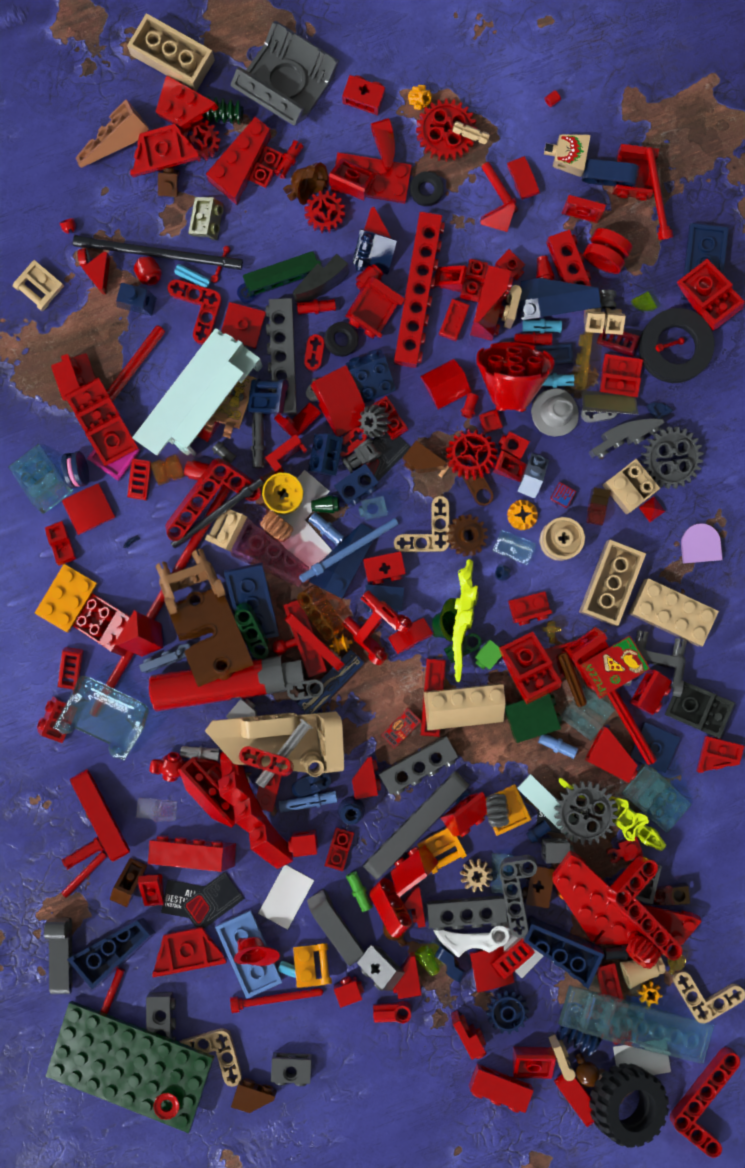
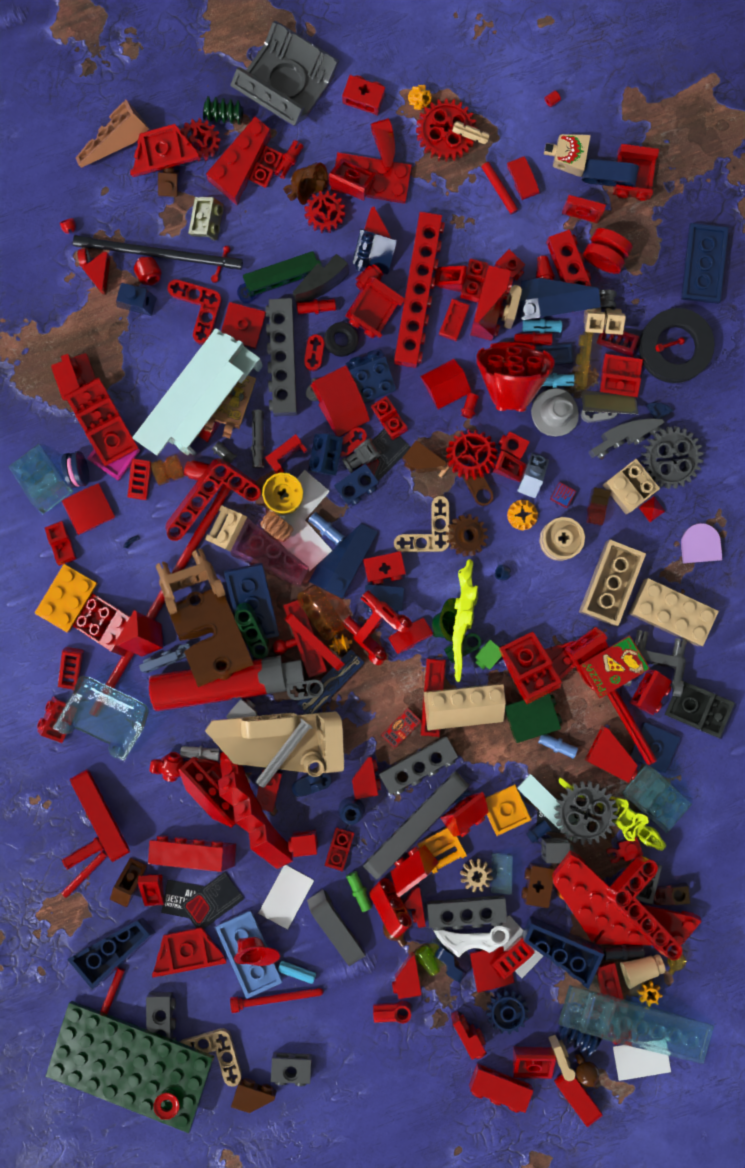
(42, 280): tan plate -> none
(59, 933): dark grey beam -> none
(135, 362): red axle -> none
(156, 809): clear slope -> none
(171, 52): tan brick -> none
(181, 104): red wing -> none
(192, 276): medium azure axle -> none
(246, 492): black bar -> none
(258, 762): red beam -> none
(267, 402): dark blue plate -> none
(300, 421): red bracket -> none
(305, 965): light orange plate -> none
(308, 801): medium blue pin -> none
(318, 569): medium blue bar -> none
(326, 504): dark green cone -> none
(348, 991): red brick -> none
(374, 421): dark grey gear -> none
(379, 502): clear light blue brick -> none
(380, 968): brick -> none
(421, 178): black tyre -> none
(490, 421): red tile -> none
(497, 810): dark grey gear -> none
(499, 217): red slope -> none
(514, 547): clear light blue slope -> none
(516, 896): dark grey beam -> none
(529, 607): red bracket -> none
(551, 630): clear yellow piece -> none
(572, 679): reddish brown axle -> none
(588, 718): clear light blue slope -> none
(643, 952): red gear -> none
(644, 302): clear neon green tile -> none
(646, 1118): black tyre -> none
(664, 230): red piece -> none
(703, 1100): red beam -> none
(707, 1004): tan beam -> none
(711, 294): red slope -> none
(719, 754): red wing -> none

